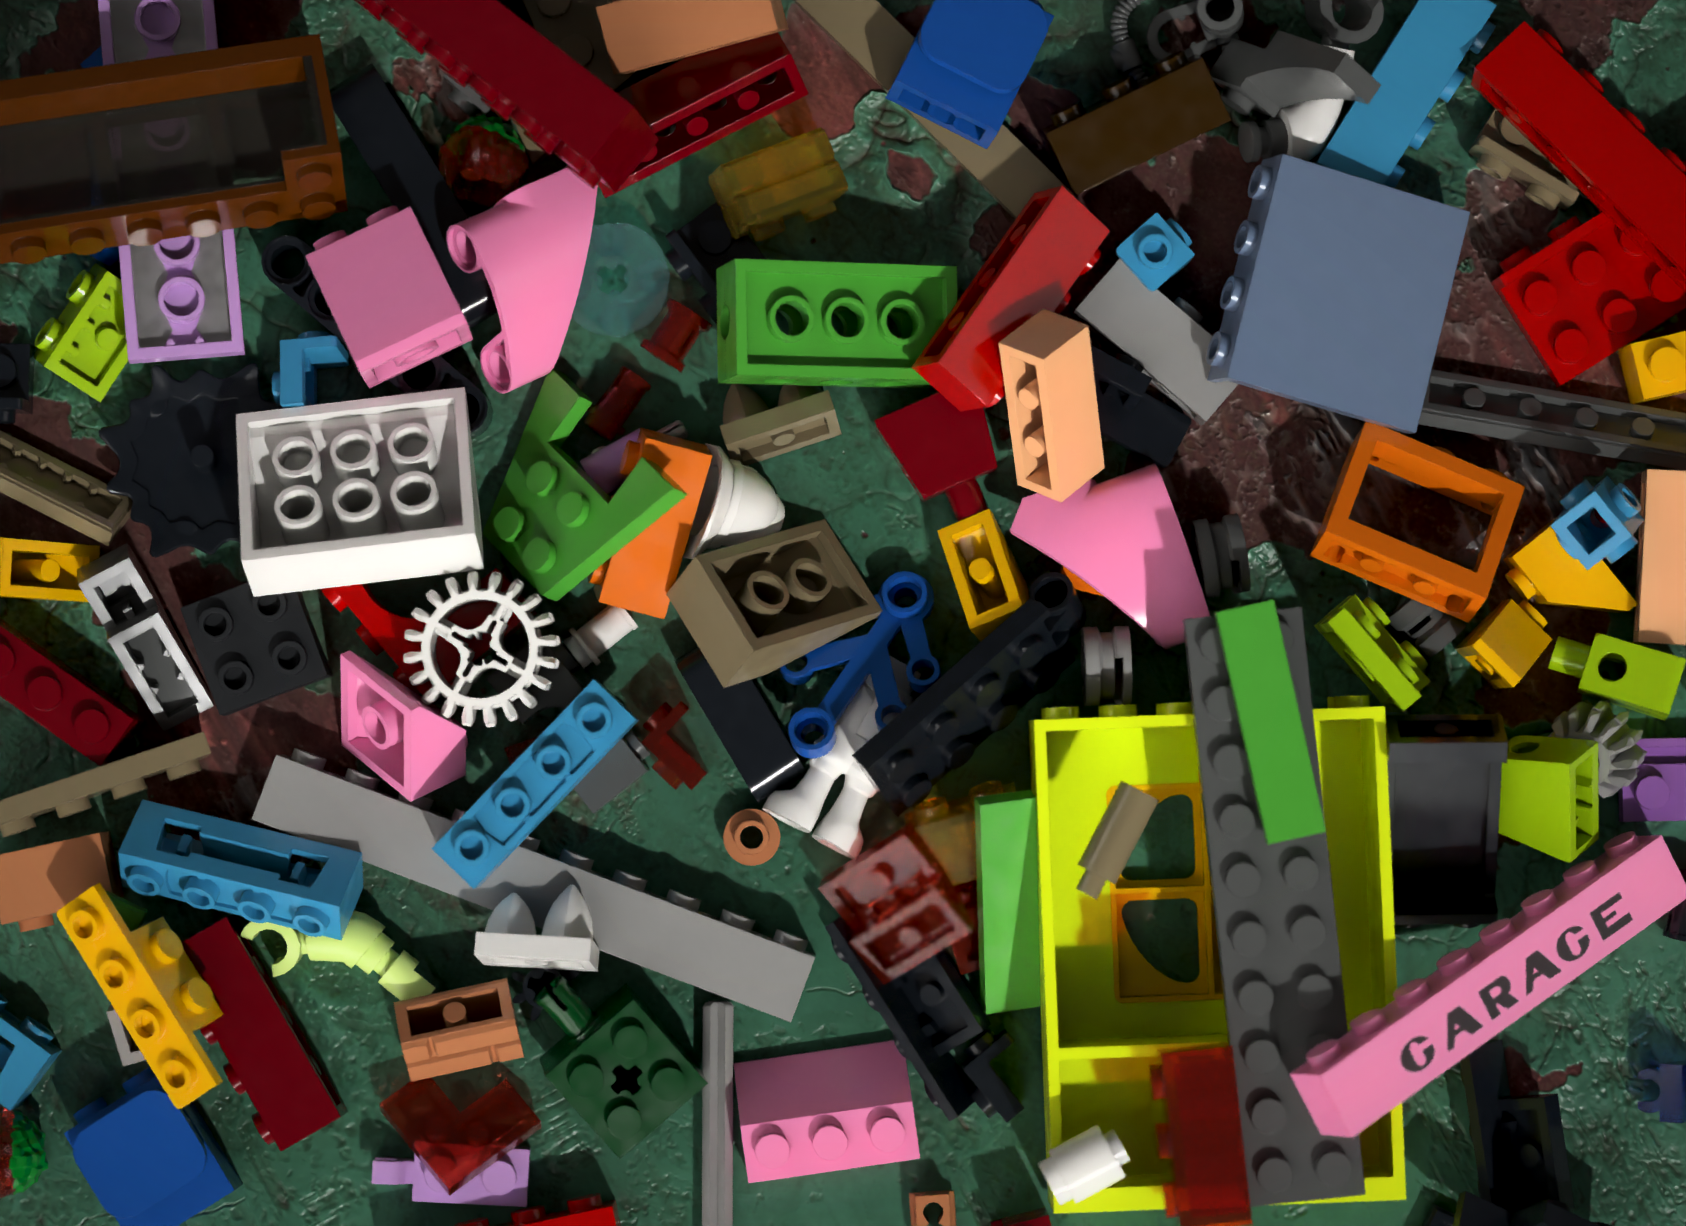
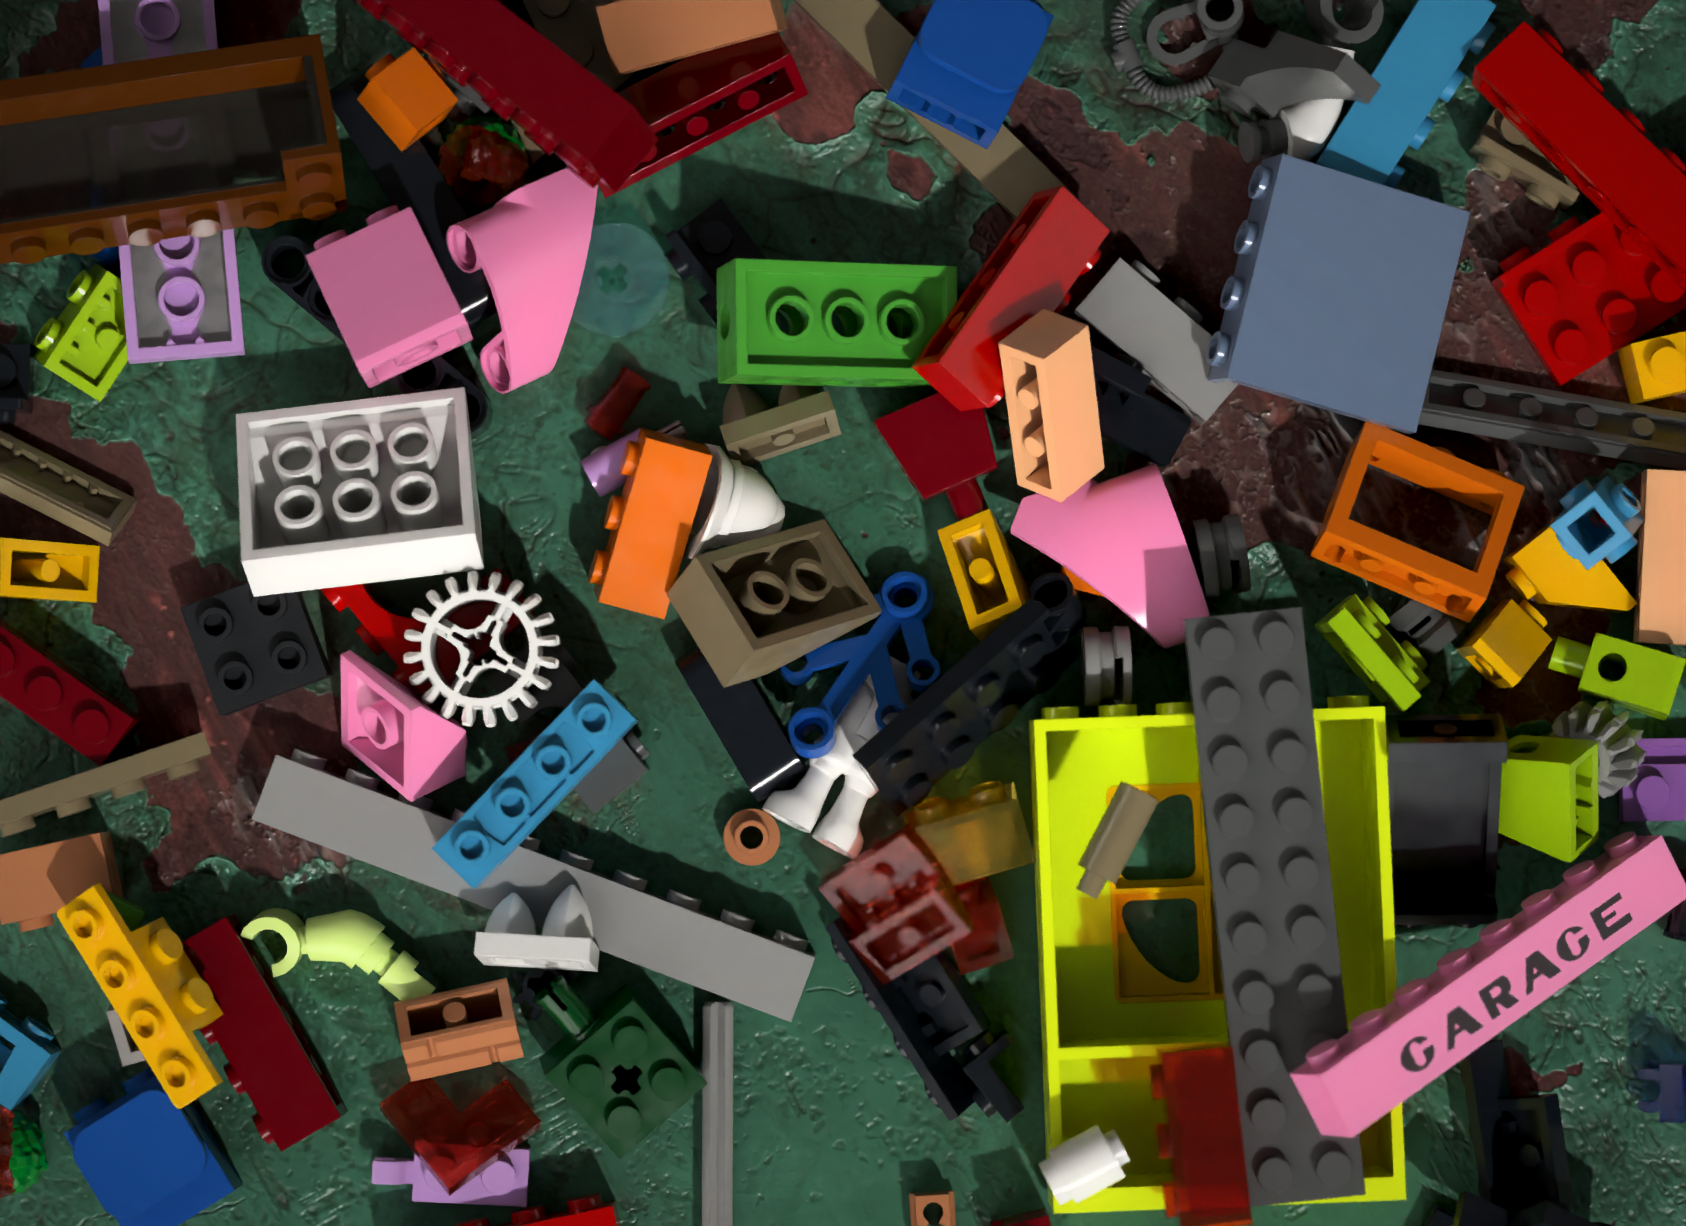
(144, 637): dark grey slope -> none
(183, 457): black piece -> none
(241, 870): dark azure brick -> none
(299, 360): dark azure bracket -> none
(406, 97): none -> orange brick
(553, 514): bright green wing -> none
(599, 634): white pin -> none
(673, 762): clear red bracket -> none
(675, 335): clear red bush -> none
(778, 185): clear yellow brick -> none
(825, 1111): bright pink slope -> none
(1007, 901): bright green tile -> none
(1135, 121): dark brown brick -> none
(1156, 251): dark azure bracket -> none
(1270, 722): bright green tile -> none

